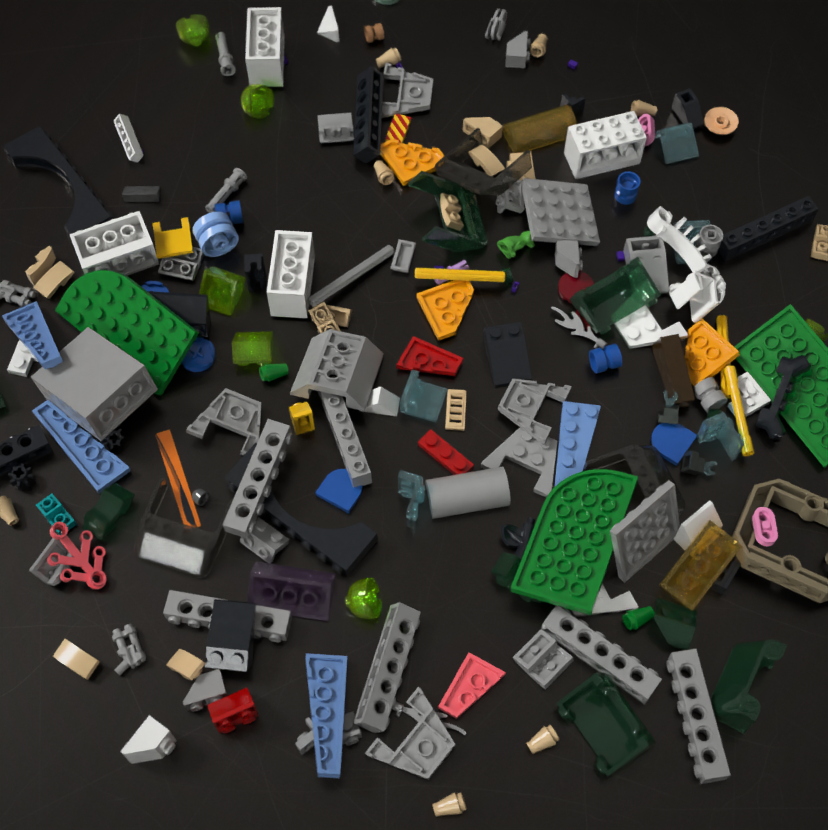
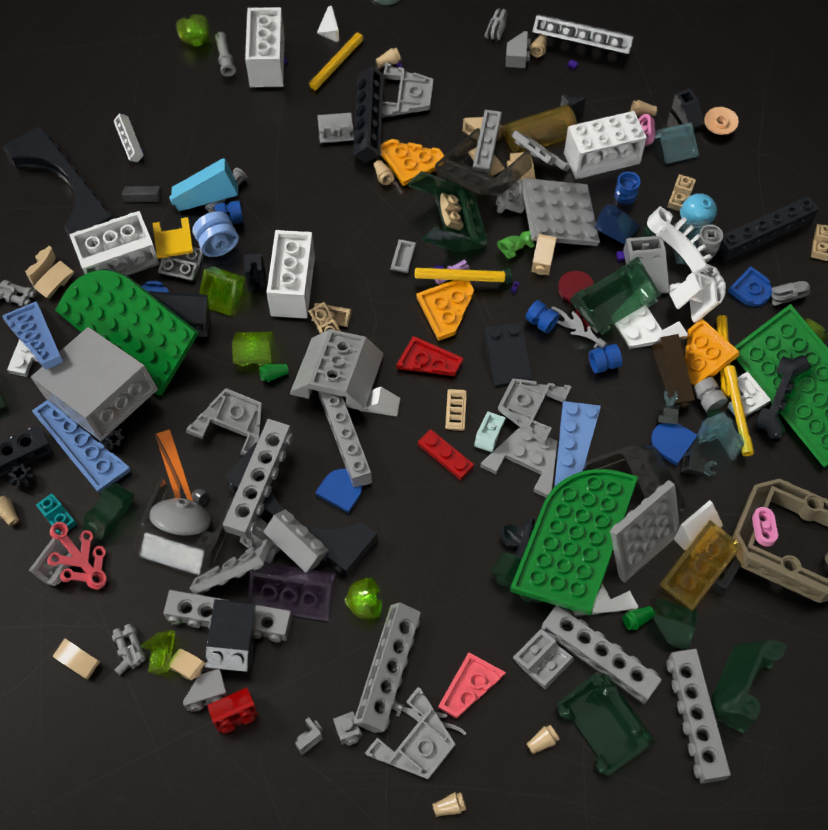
(149, 742): white slope -> none
(161, 651): none -> clear neon green slope
(180, 516): none -> light grey dish
(200, 355): blue tile -> none
(205, 187): none -> medium azure slope
(233, 567): none -> light grey wing
(257, 100): clear neon green cylinder -> none
(295, 540): none -> light grey brick
(301, 417): yellow slope -> none
(327, 698): medium blue wing -> none
(330, 67): none -> yellow axle
(350, 276): light grey axle -> none
(374, 32): medium nougat wheel -> none
(398, 128): tile -> none
(411, 487): clear light blue bracket -> none
(422, 398): clear light blue bracket -> none
(468, 492): light grey brick -> none
(487, 141): none -> light grey tile
(489, 431): none -> light aqua plate
(538, 150): none -> light grey wing
(543, 254): none -> tan slope
(543, 317): none -> blue wheel
(568, 257): light grey slope -> none
(583, 33): none -> light grey brick
(616, 224): none -> dark blue slope
(681, 192): none -> tan slope
(698, 208): none -> medium azure cylinder
(752, 288): none -> blue tile
(789, 292): none -> light grey arm

